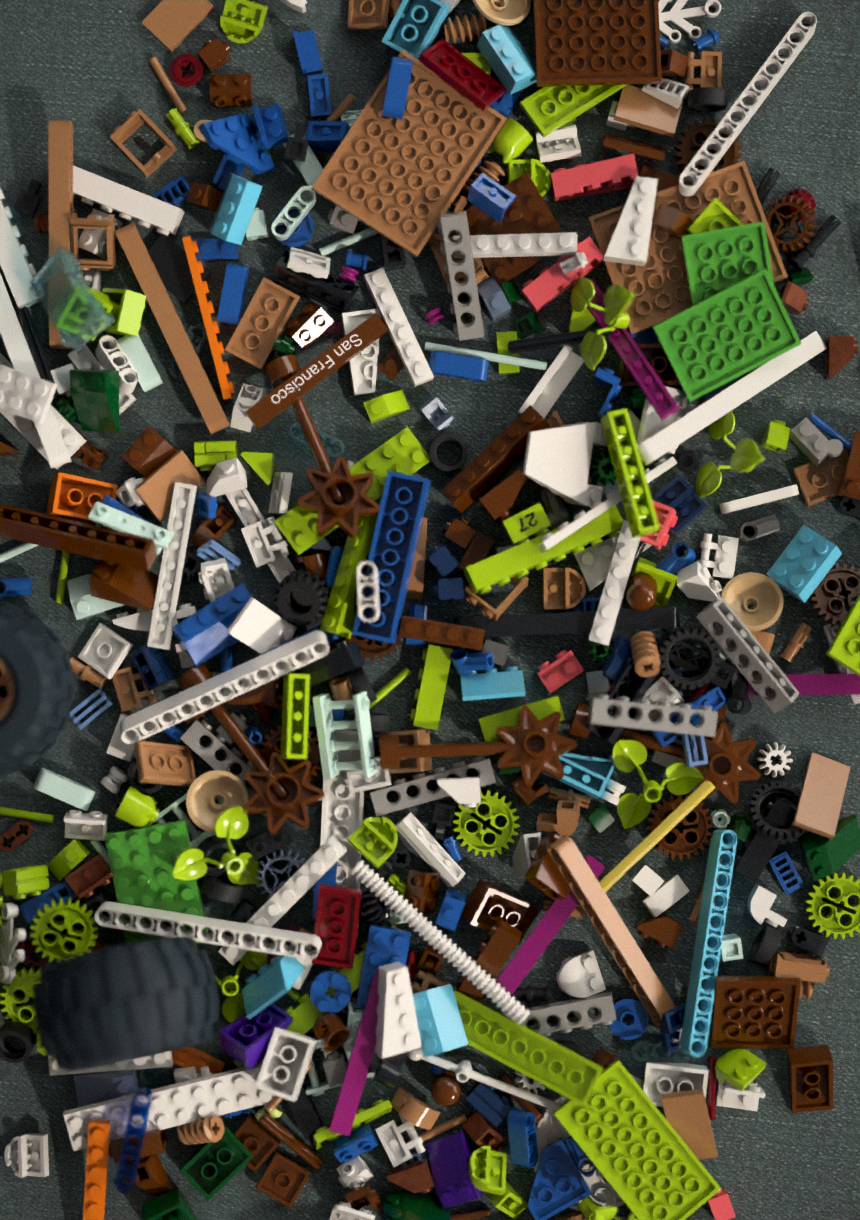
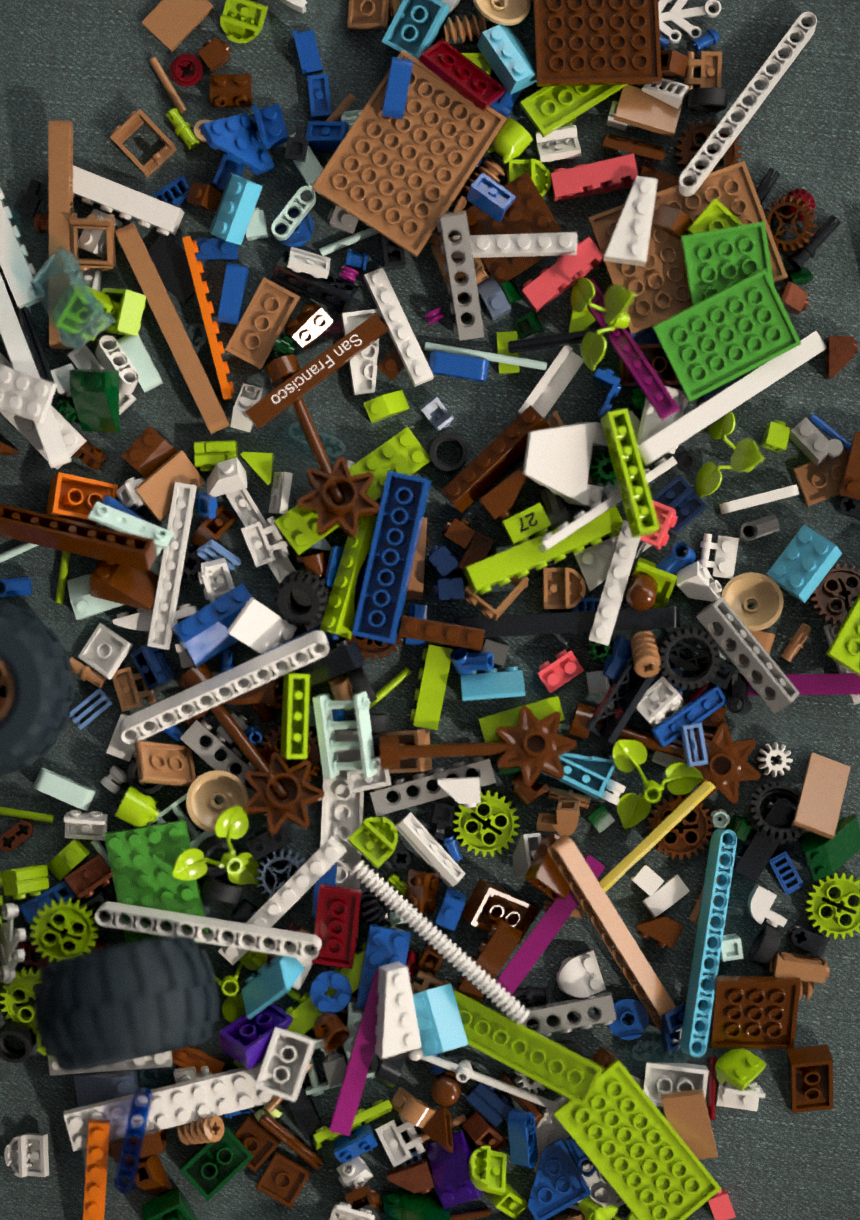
(362, 583): white beam -> none
(440, 1129): none -> reddish brown slope
(574, 263): white pin -> none
(705, 726): light grey brick -> none

